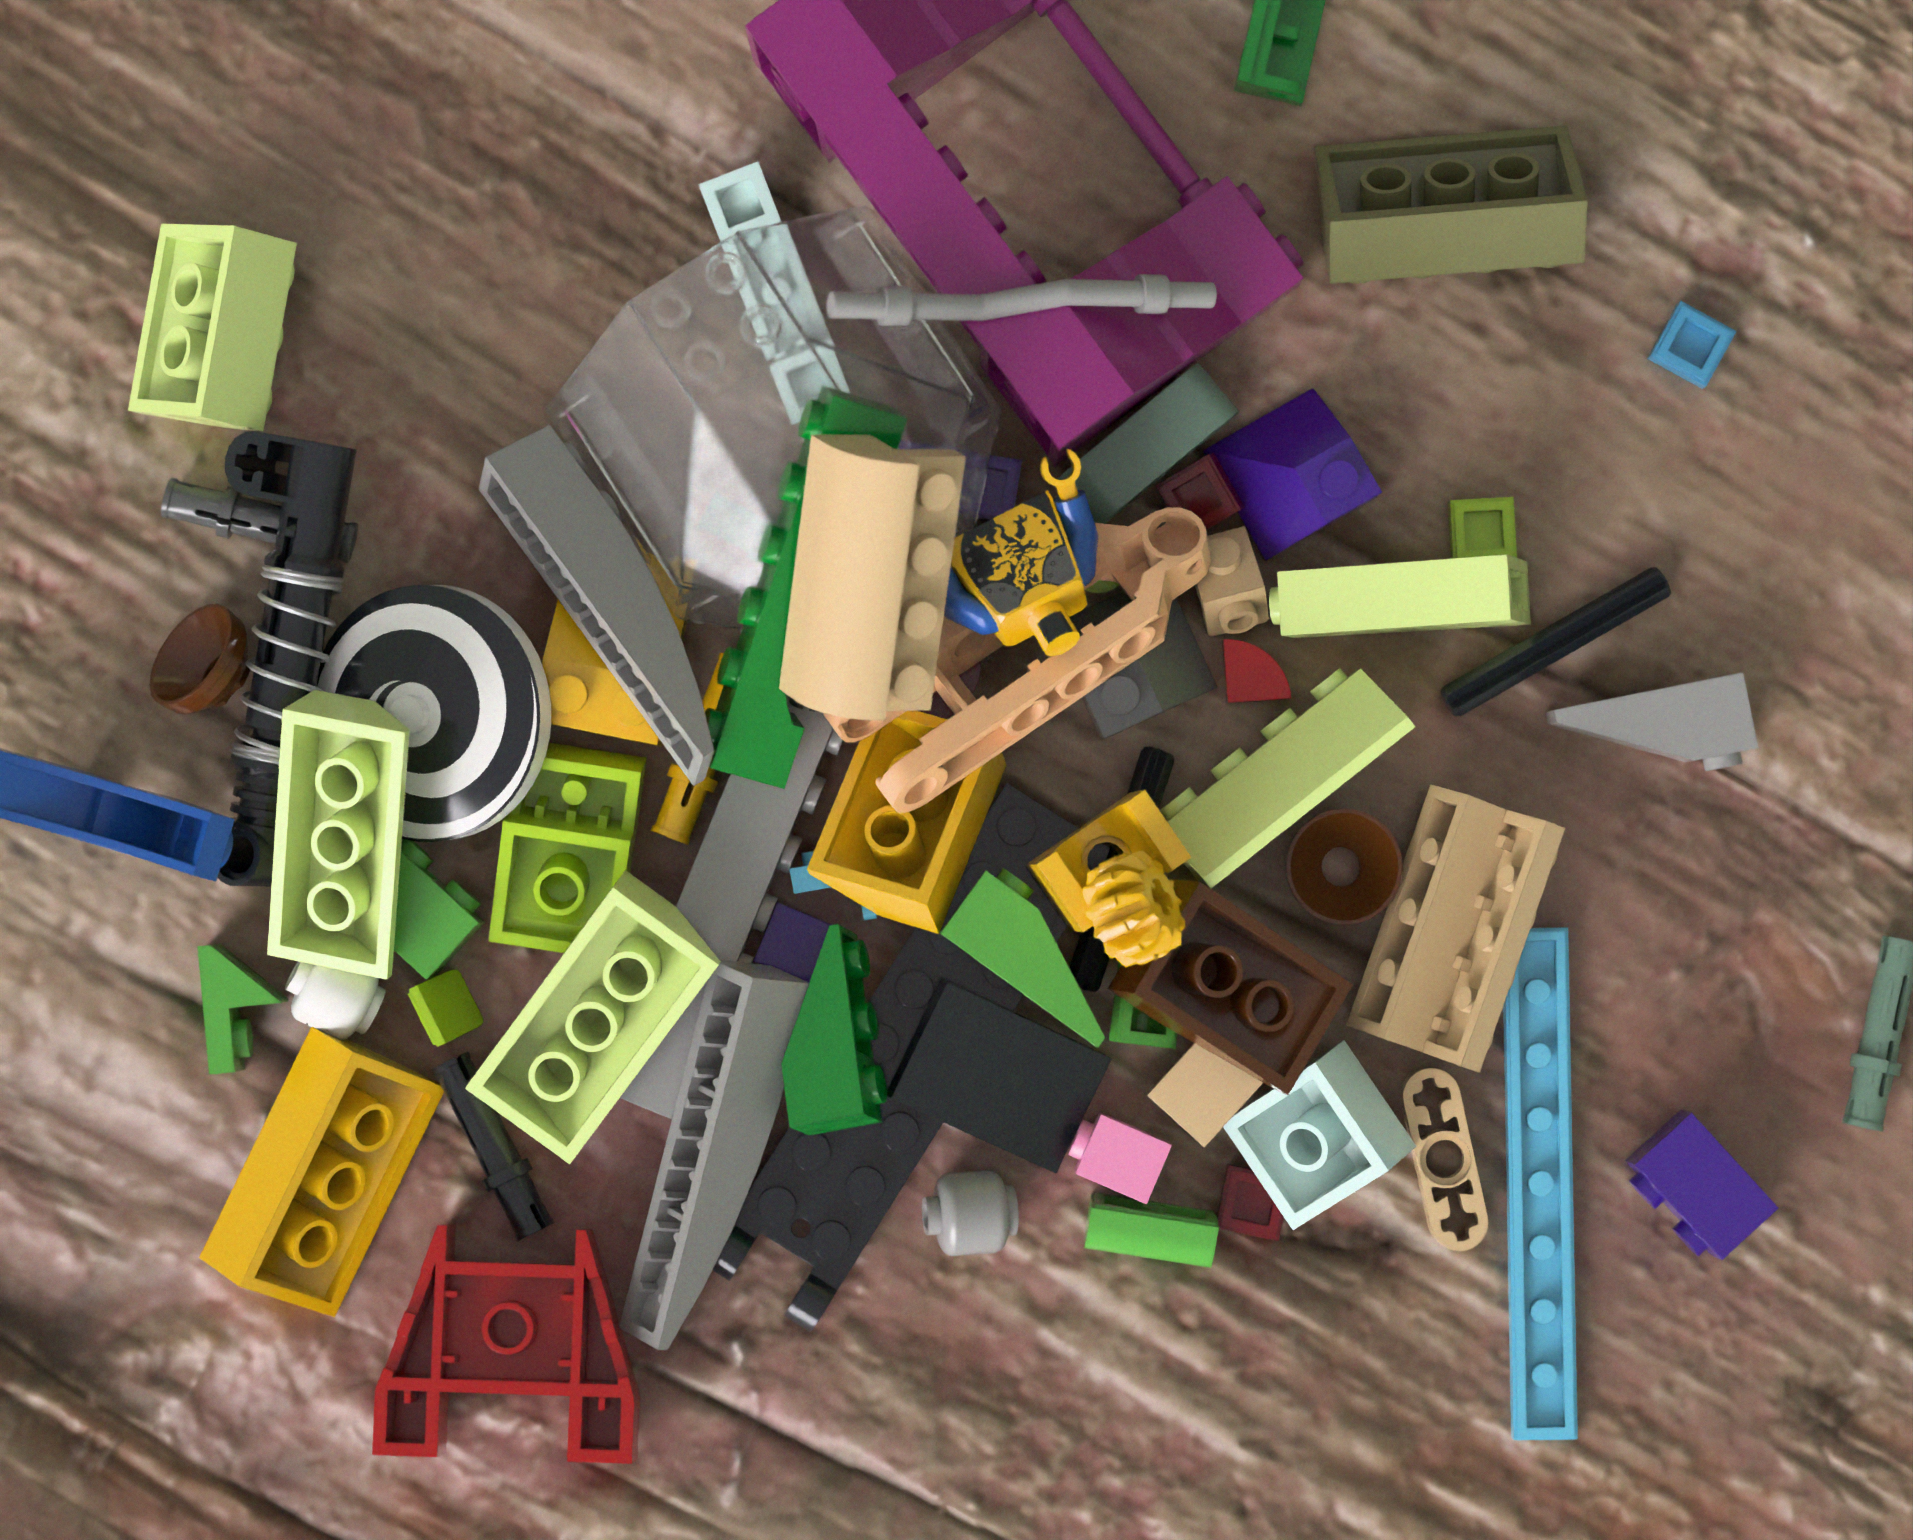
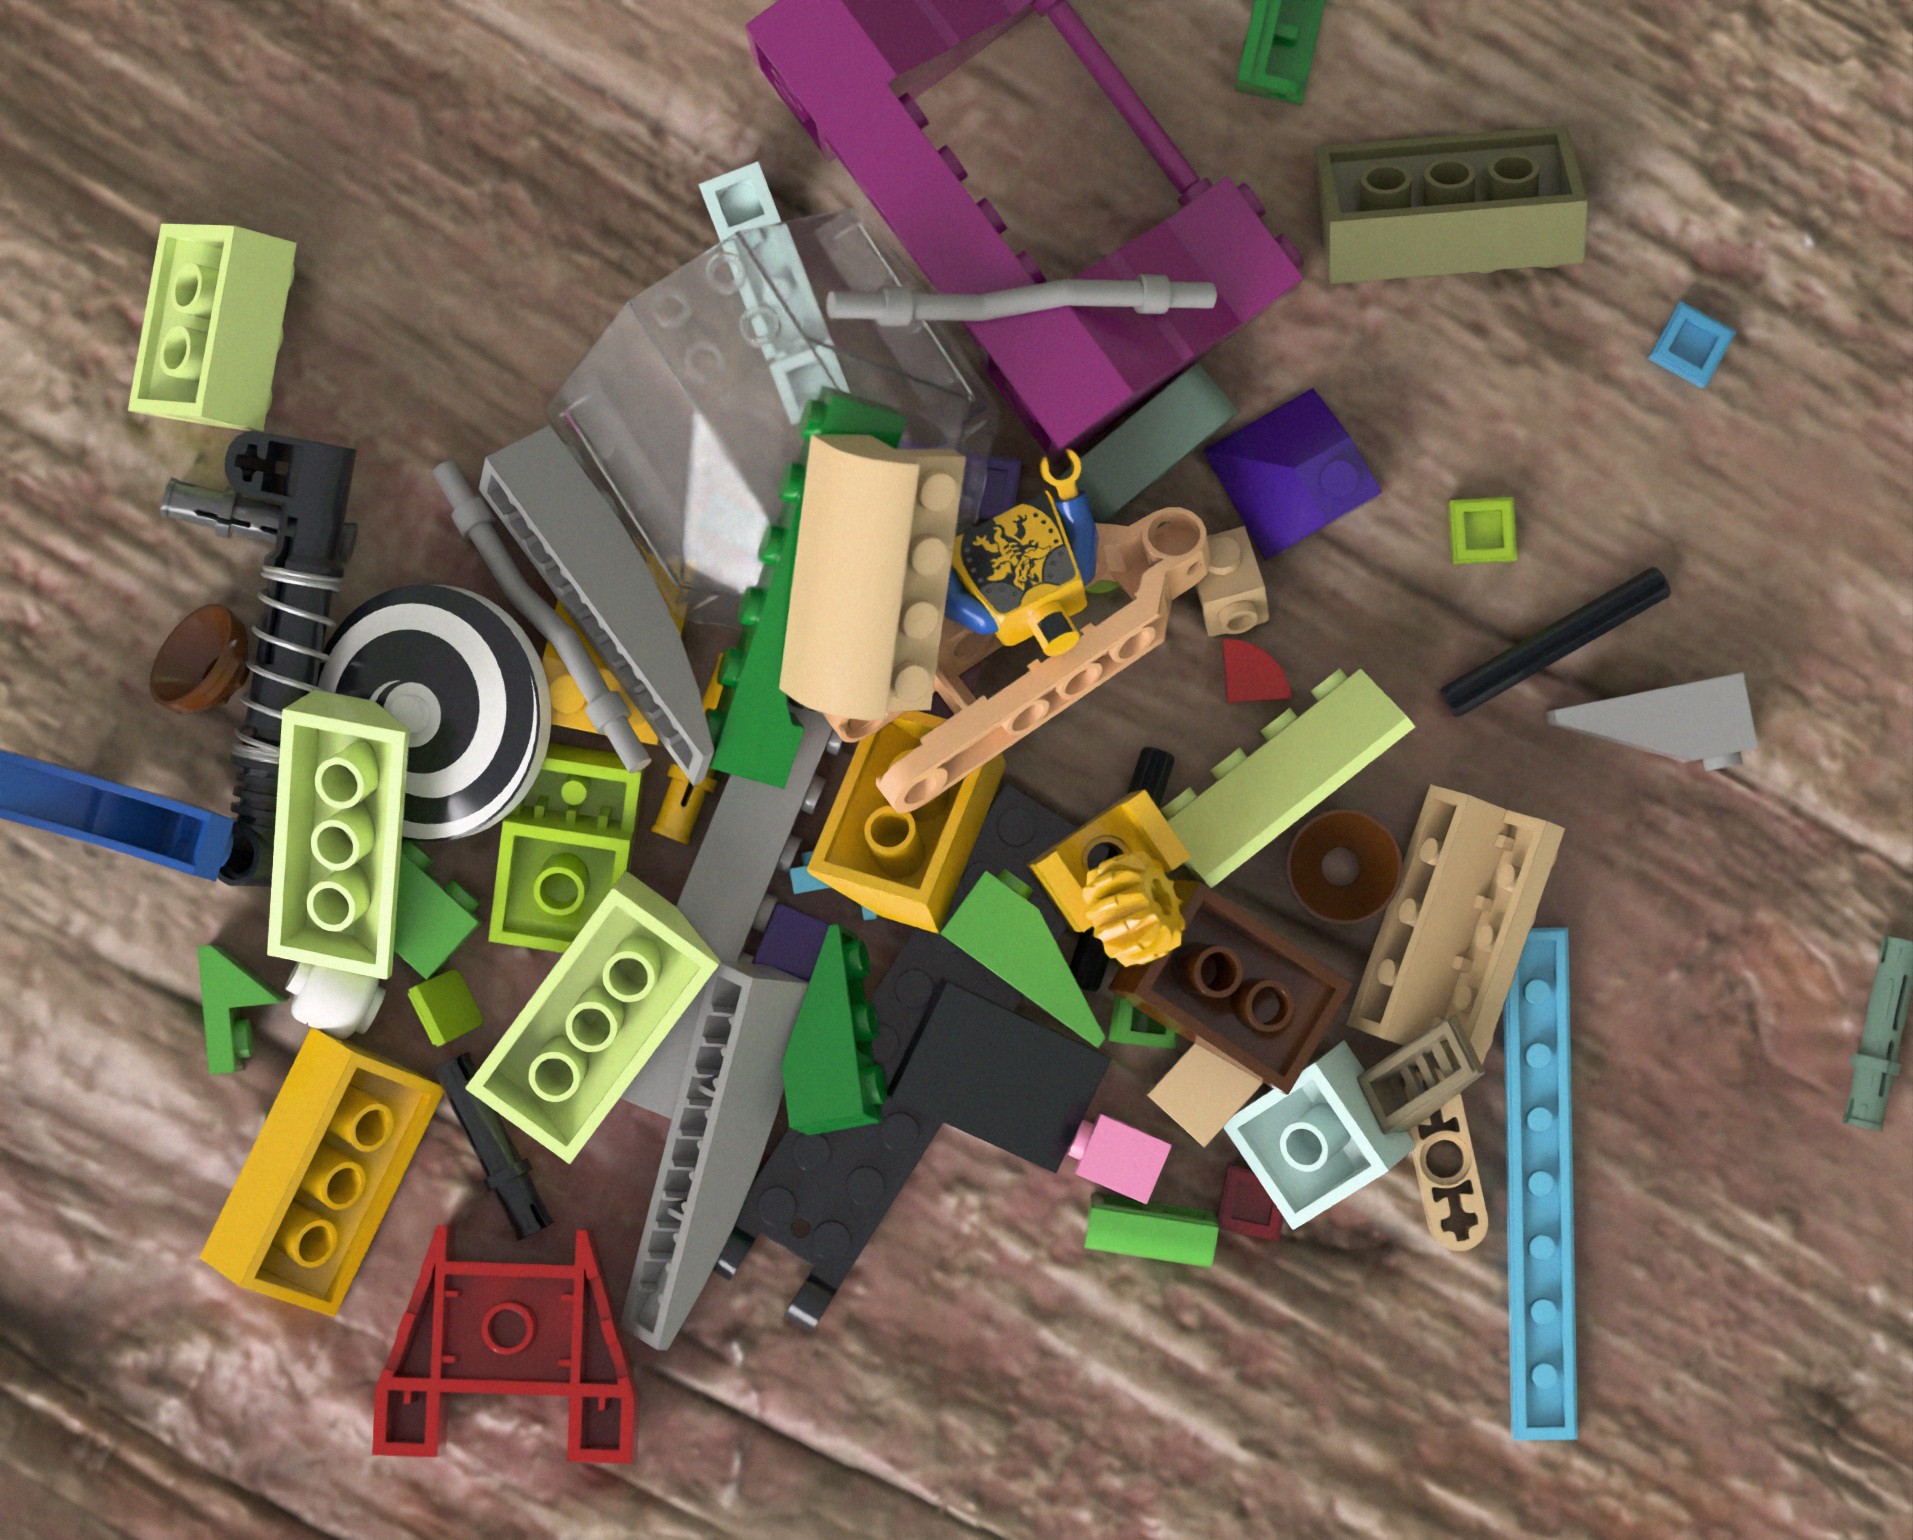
(605, 707): none -> light grey bar
(971, 1212): light grey head -> none
(1153, 683): dark grey slope -> none
(1203, 490): dark red tile -> none
(1386, 1094): none -> dark tan slope
(1402, 597): yellowish green slope -> none
(1700, 1186): dark purple brick -> none

